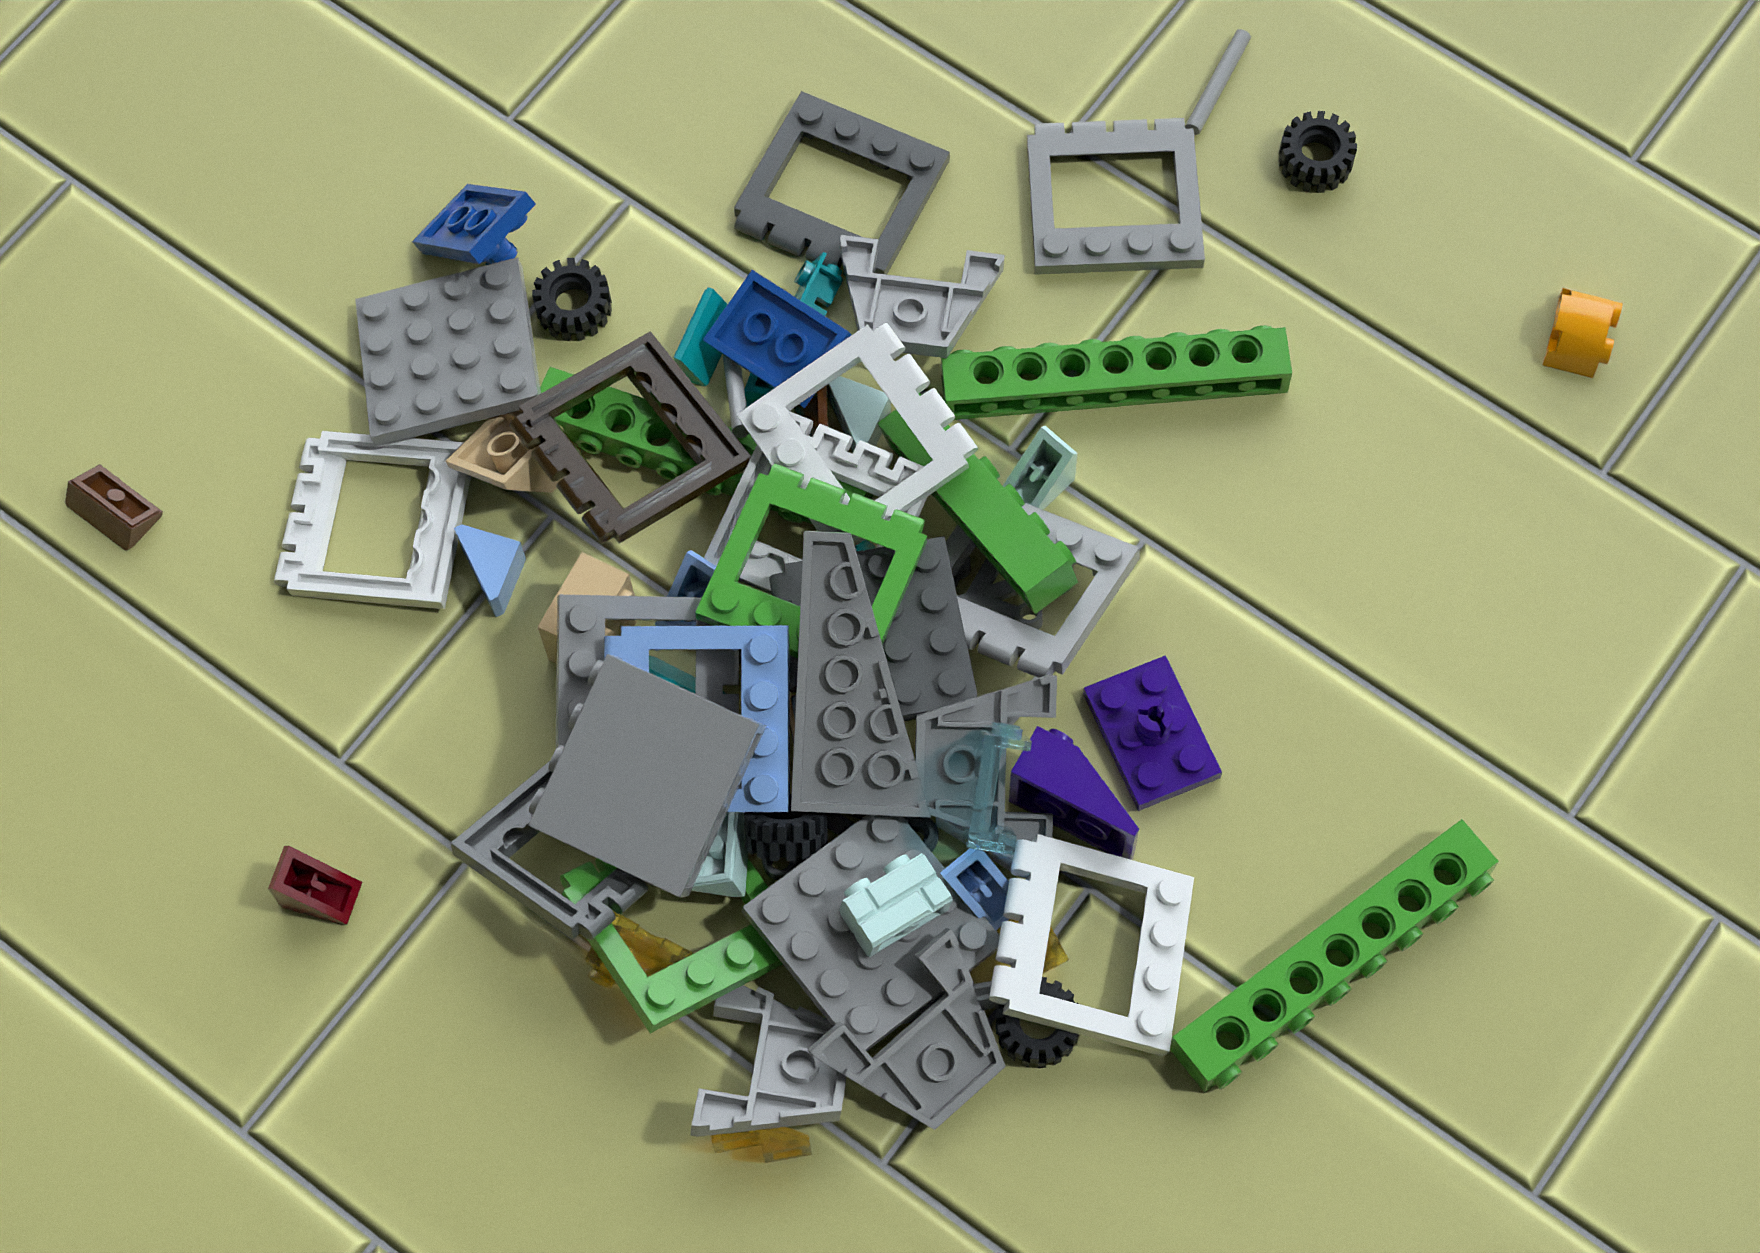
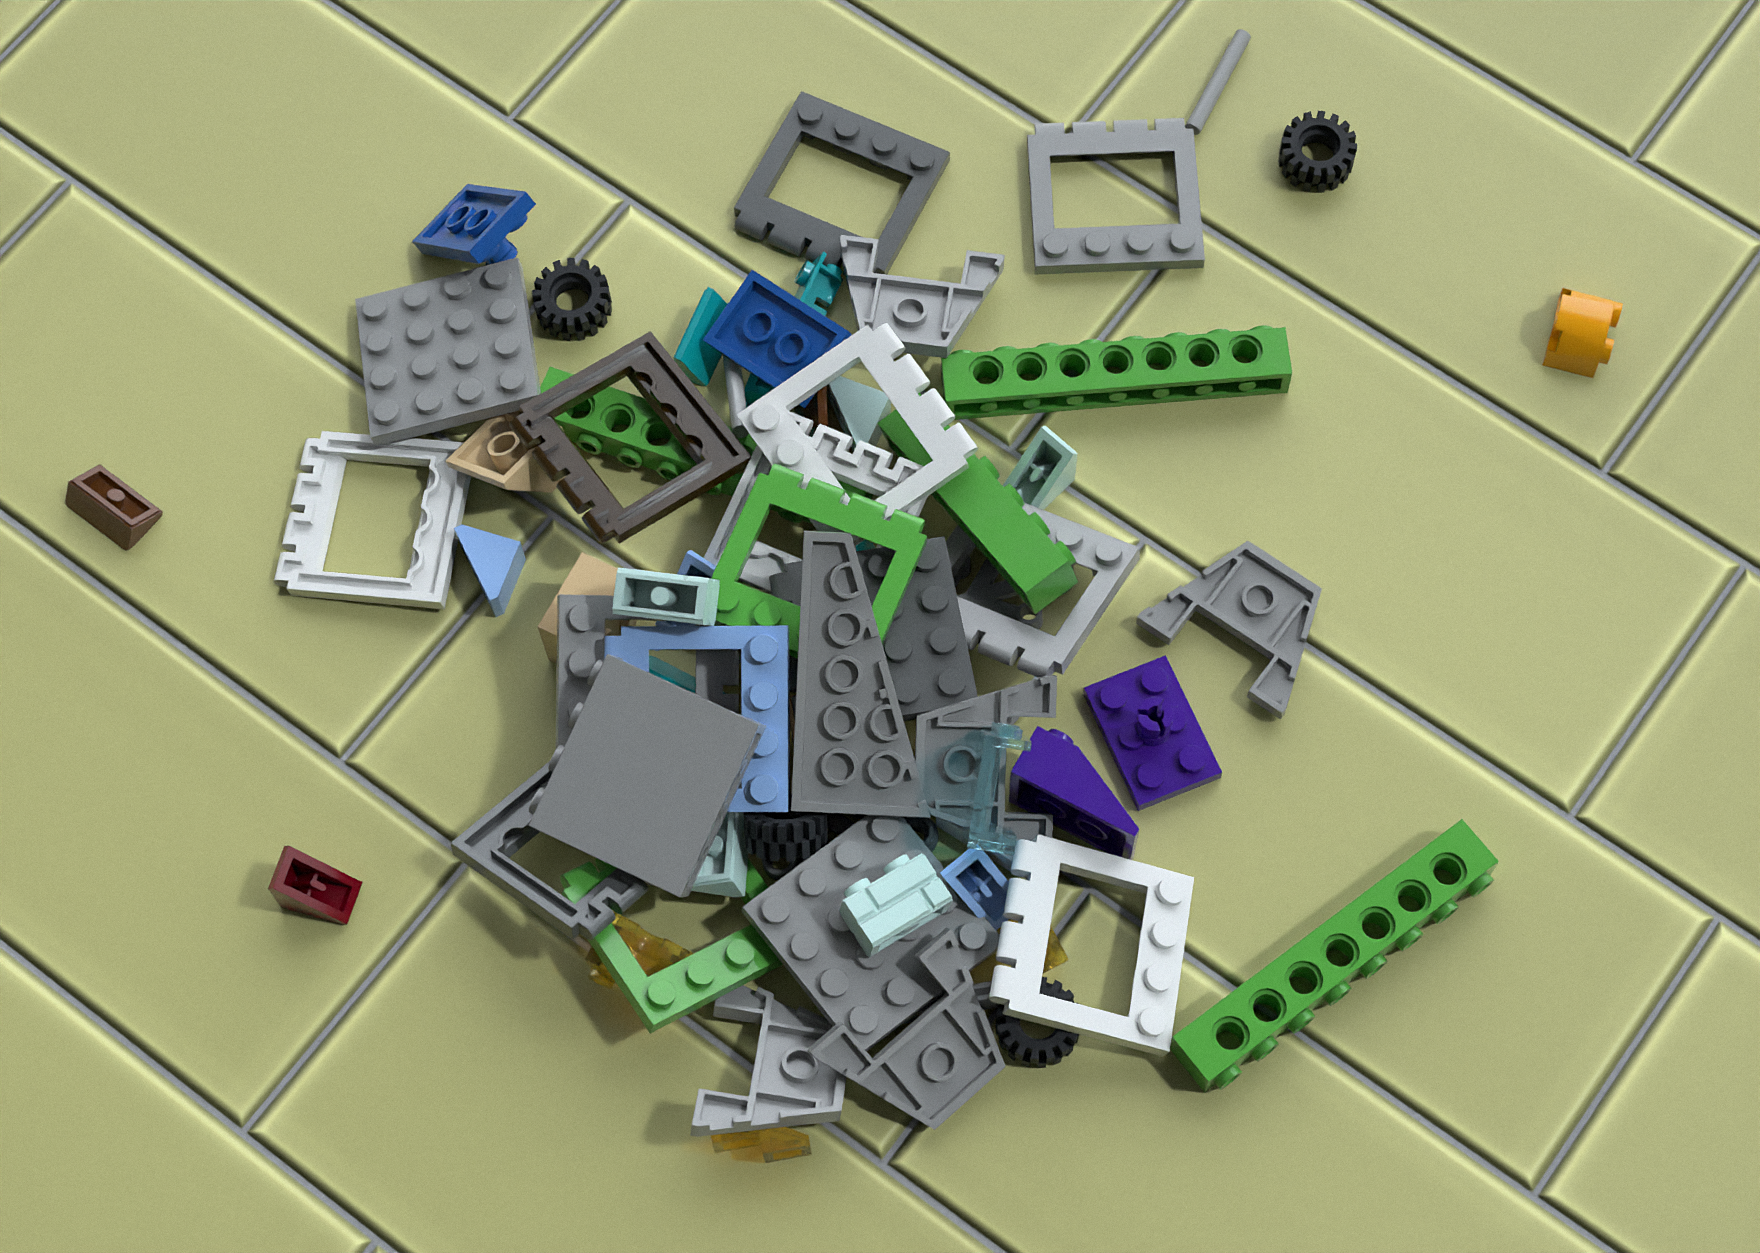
(666, 596): none -> light aqua brick
(1255, 602): none -> light grey wing

